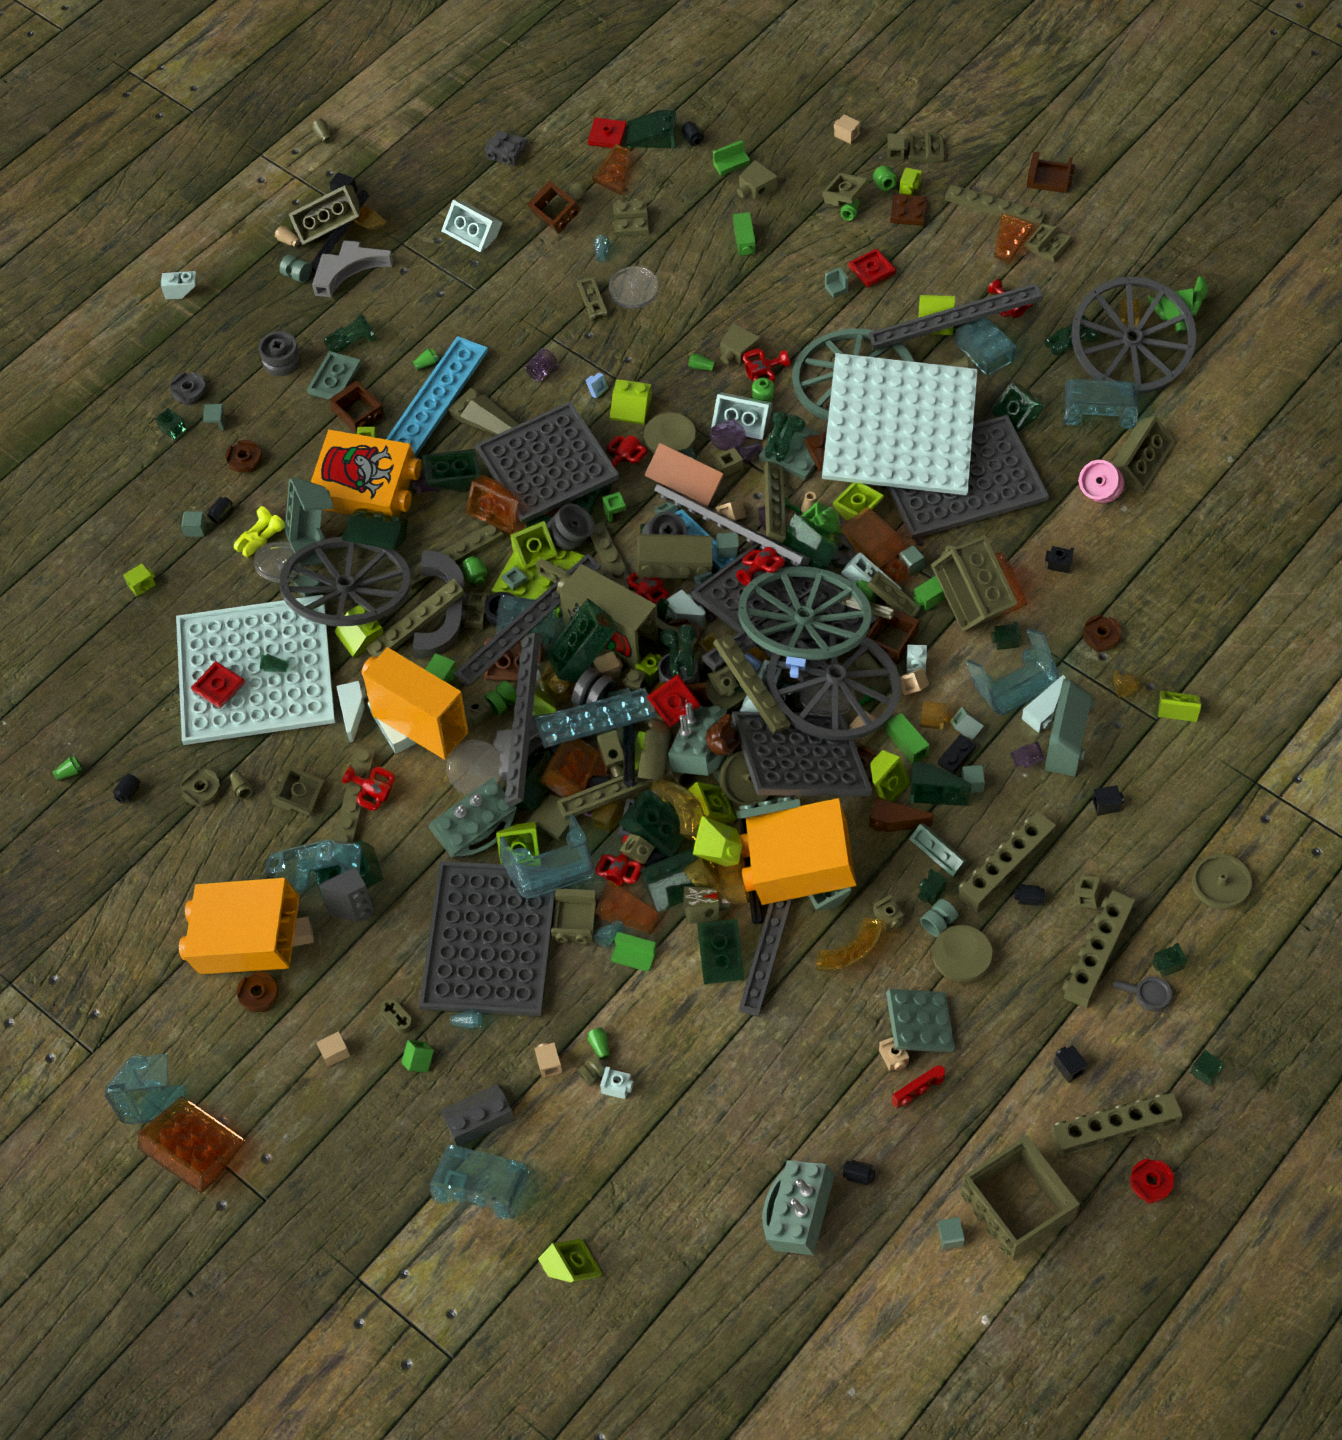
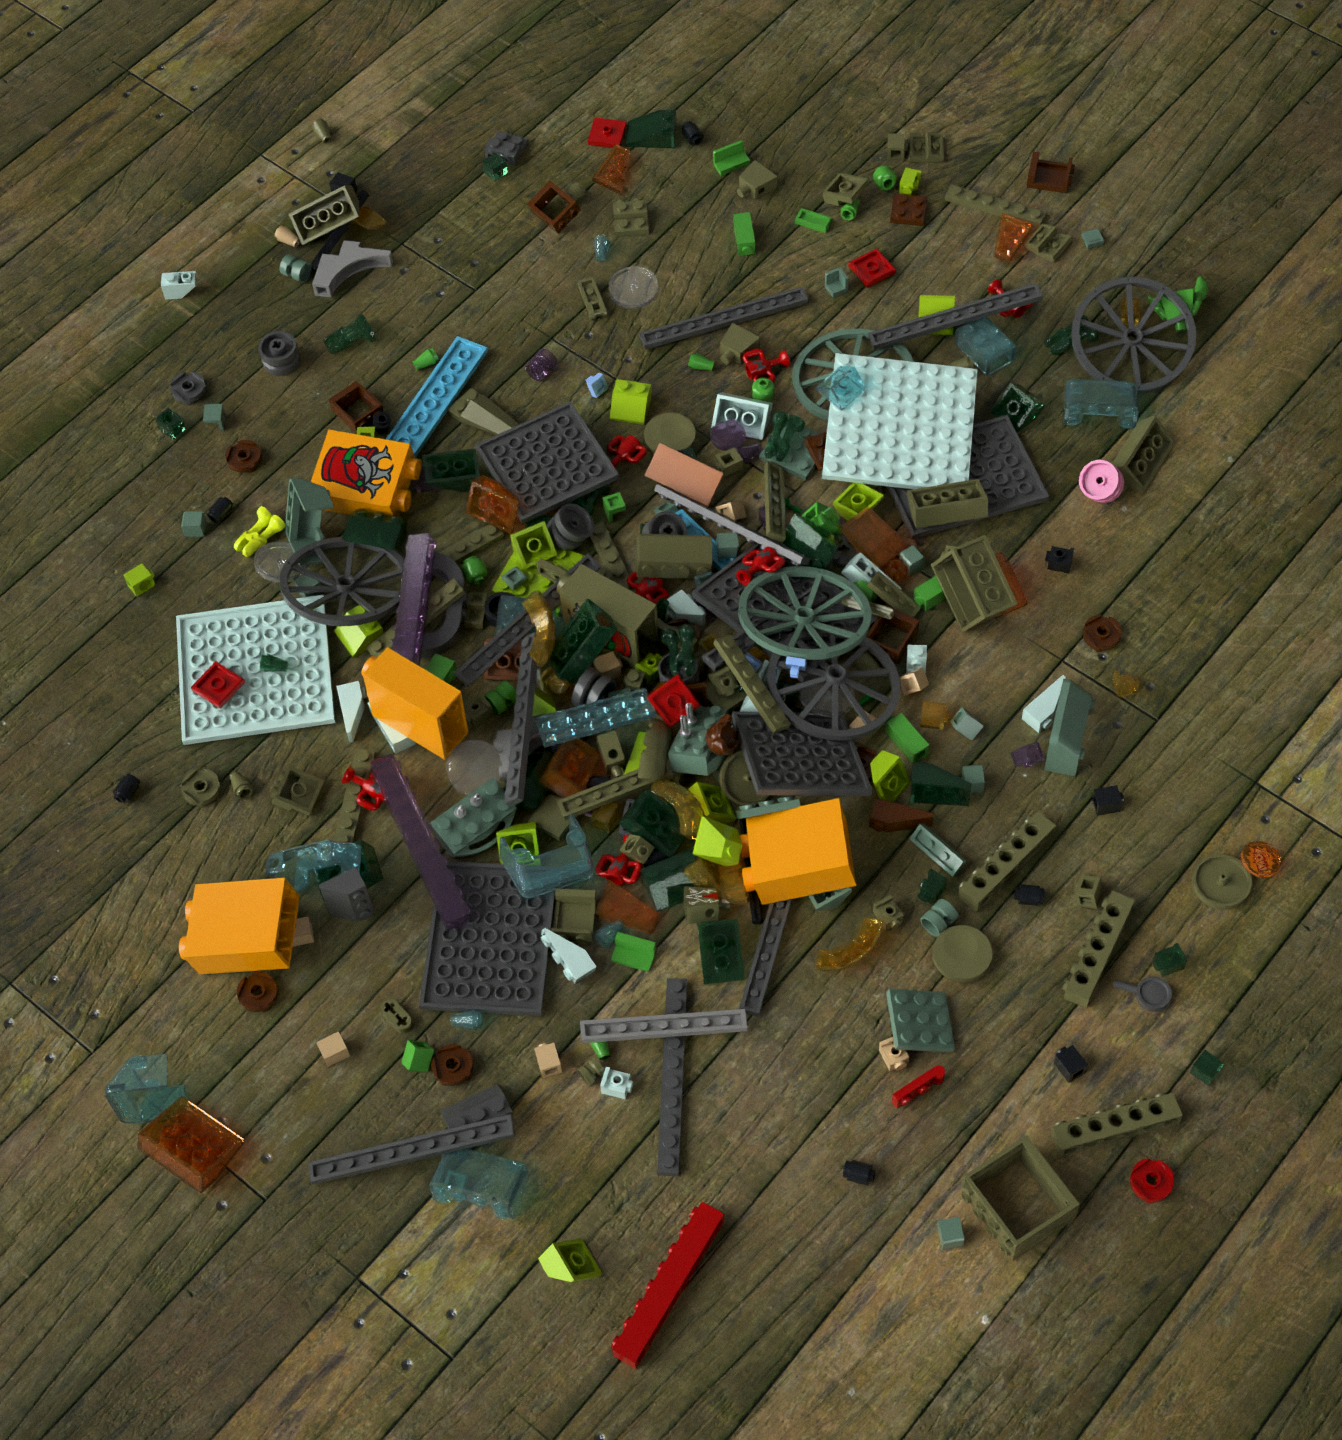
(68, 768): bright green cone -> none
(333, 375): sand green plate -> none
(381, 422): none -> black brick
(411, 1149): none -> dark grey plate
(414, 596): none -> clear purple brick
(420, 843): none -> clear purple brick
(454, 1076): none -> reddish brown plate
(471, 225): light aqua slope -> none
(495, 167): none -> clear green piece
(545, 627): none -> clear yellow brick
(572, 957): none -> light aqua slope
(629, 755): black axle -> none
(663, 1026): none -> light grey plate
(668, 1285): none -> red brick
(672, 1084): none -> dark grey plate
(723, 318): none -> dark grey plate
(799, 1207): sand green piece -> none
(809, 500): tan cone -> none
(813, 220): none -> bright green tile
(842, 386): none -> clear light blue slope
(846, 129): tan brick -> none
(947, 503): none -> olive slope
(956, 754): black plate -> none
(1006, 636): clear green brick -> none
(1021, 685): clear light blue windscreen -> none
(1092, 238): none -> sand green tile
(1179, 706): lime slope -> none
(1260, 859): none -> clear orange tile

